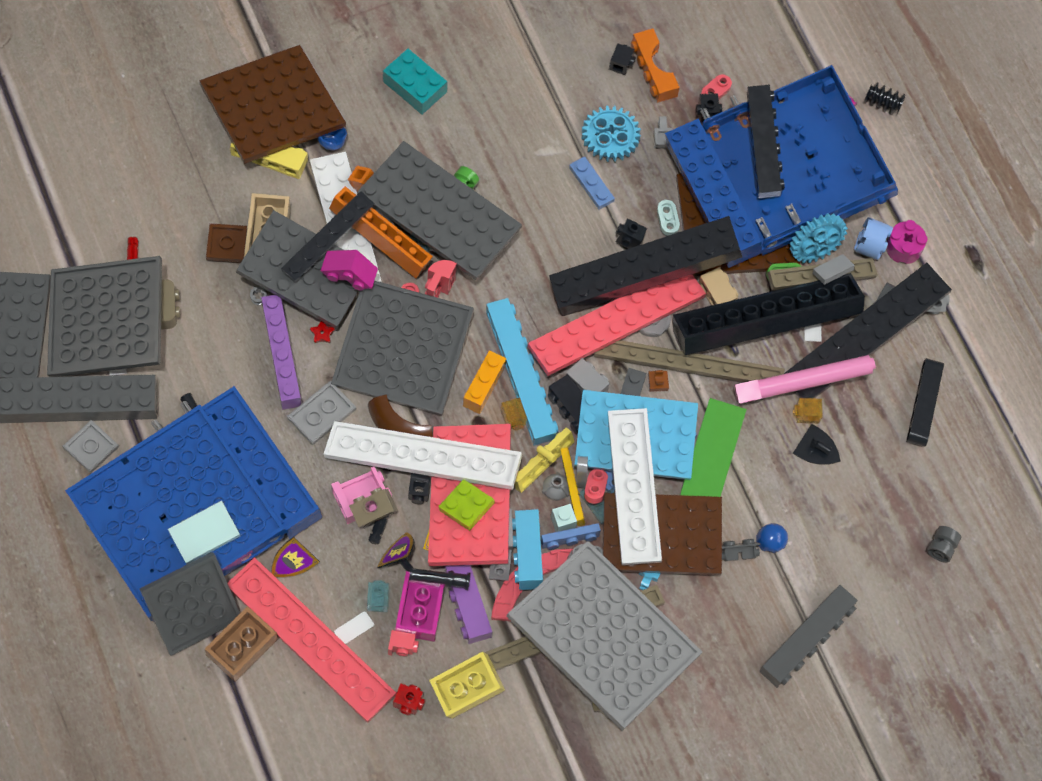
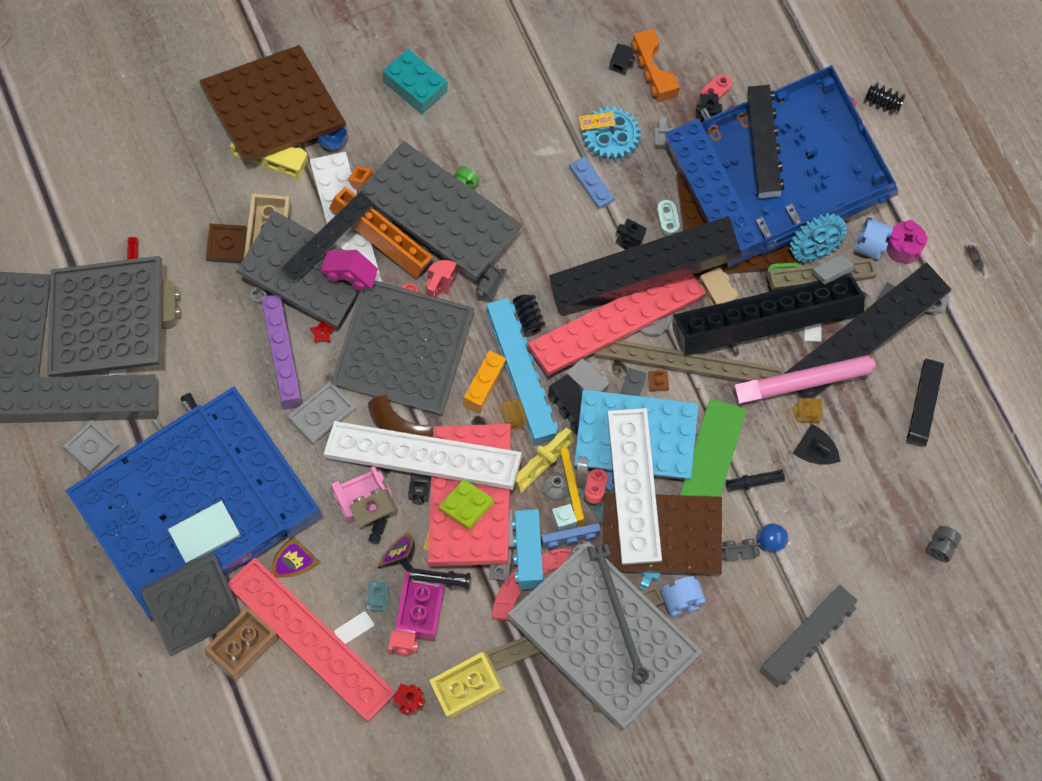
(469, 608): medium lavender brick -> none
(487, 288): none -> dark grey hinge
(528, 315): none -> black piece
(597, 120): none -> yellow sticker
(638, 668): none -> dark grey hinge
(683, 596): none -> light blue brick
(746, 482): none -> black pin

